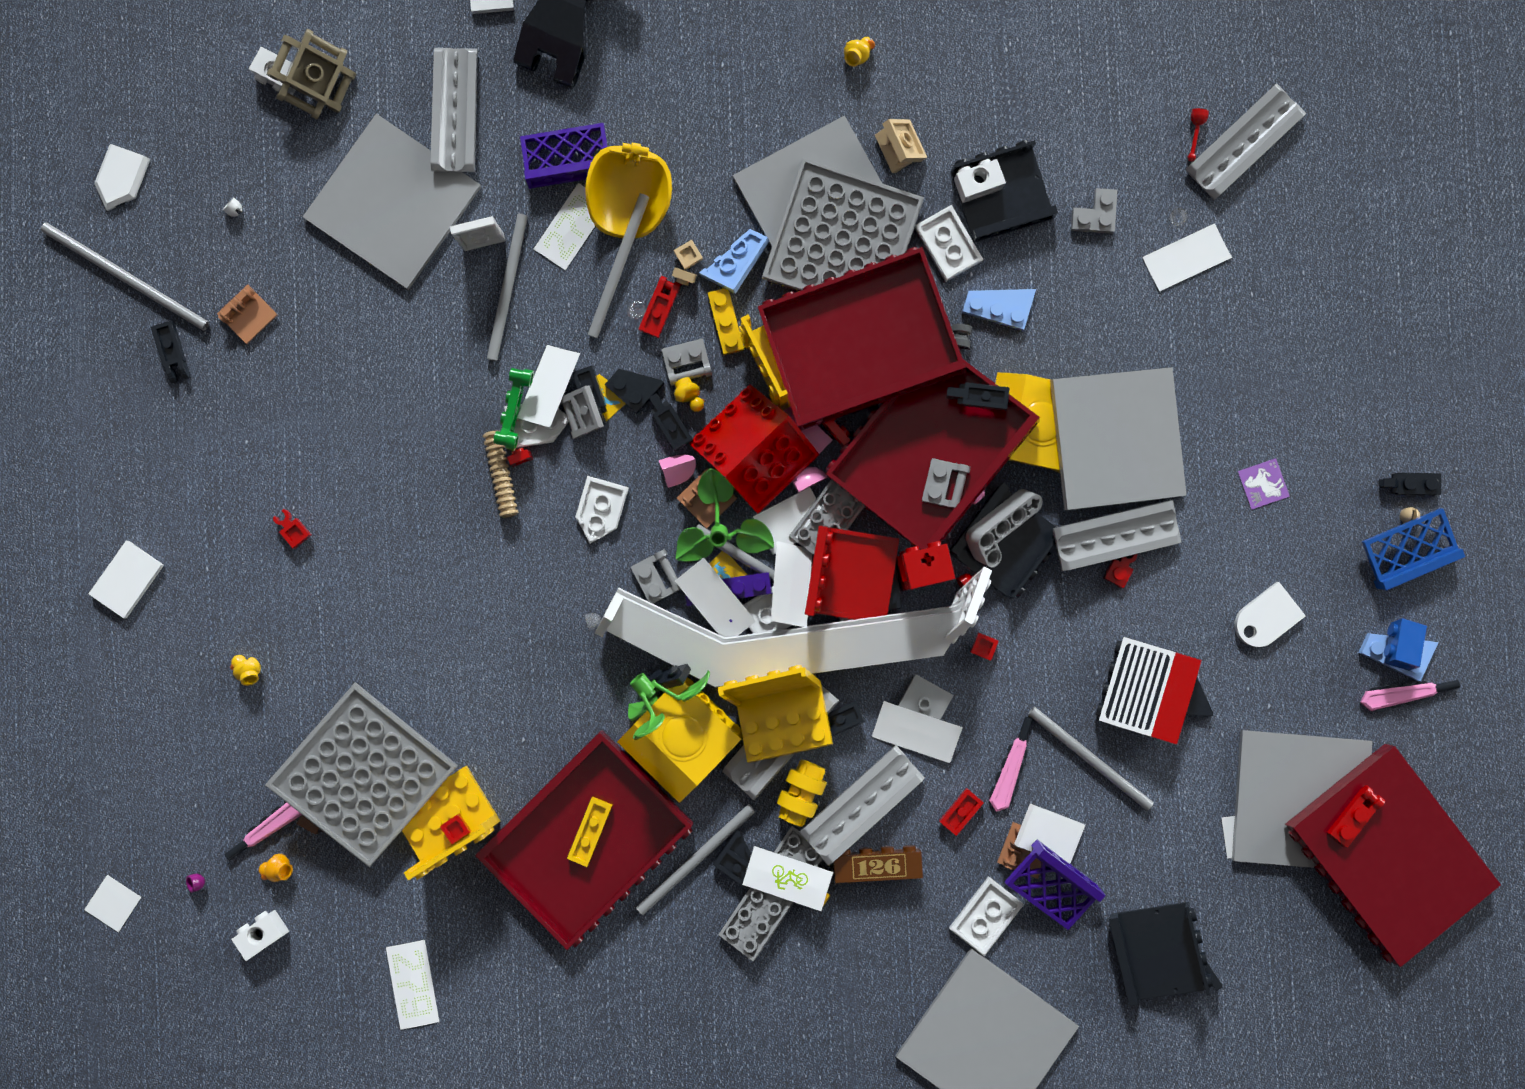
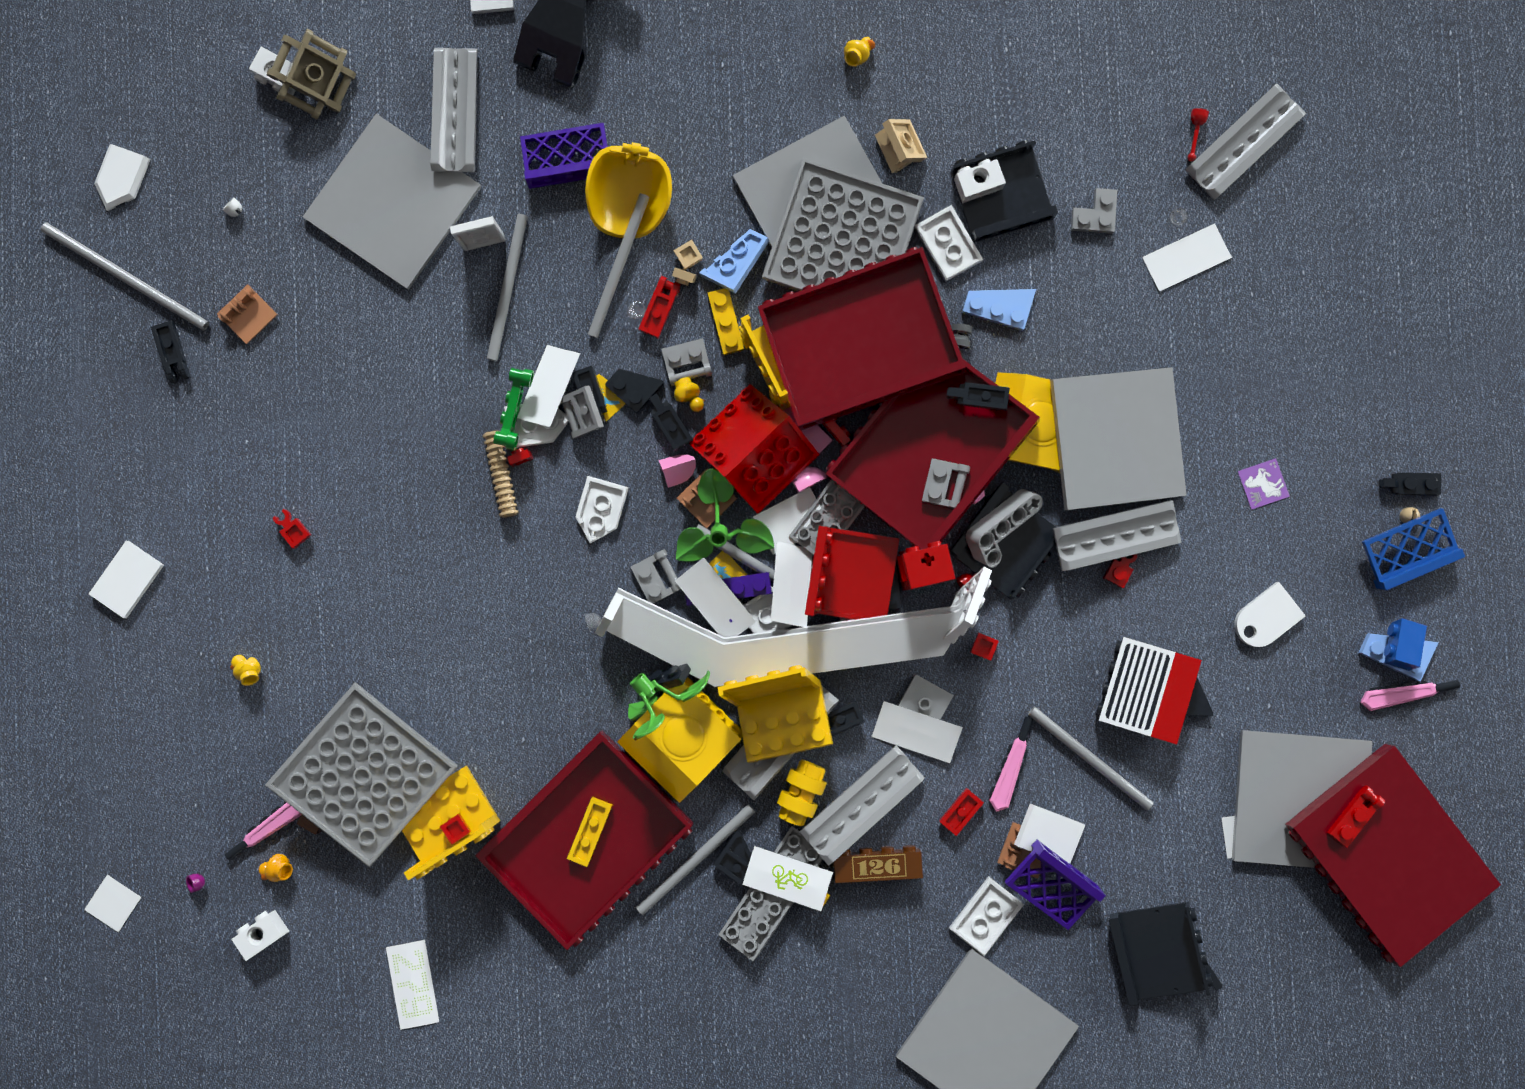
(567, 230): white sticker -> none

